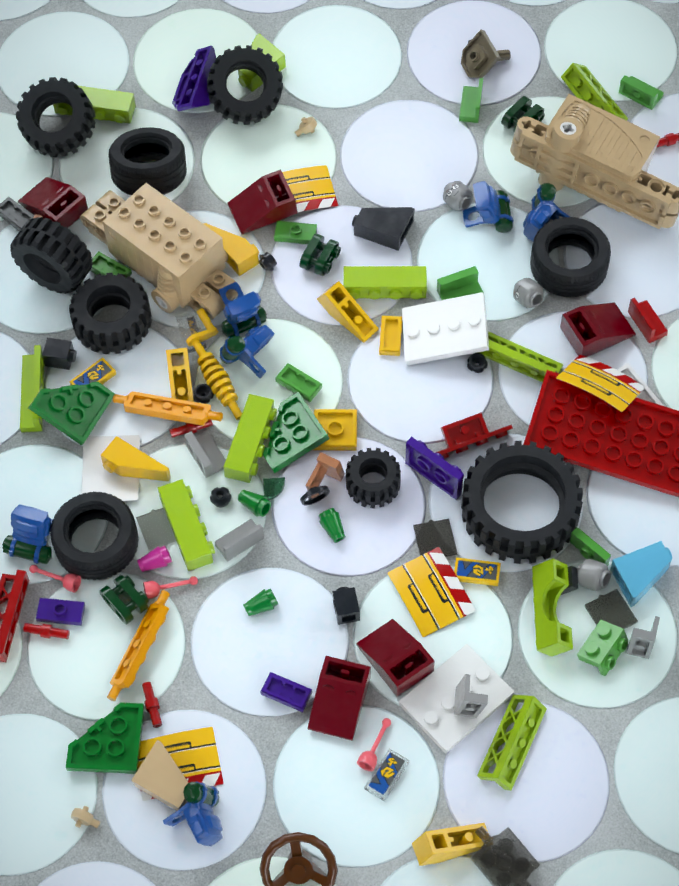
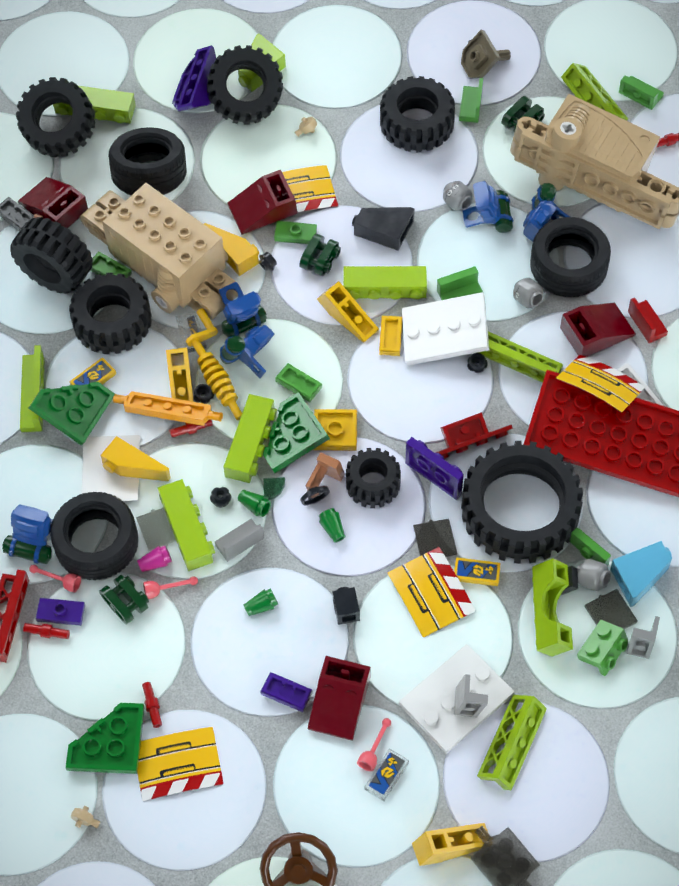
(59, 353): black brick -> none
(139, 646): light orange plate -> none
(161, 777): tan slope -> none
(199, 813): blue piece -> none
(205, 453): light grey panel -> none
(396, 656): dark red slope -> none
(417, 94): none -> black tyre

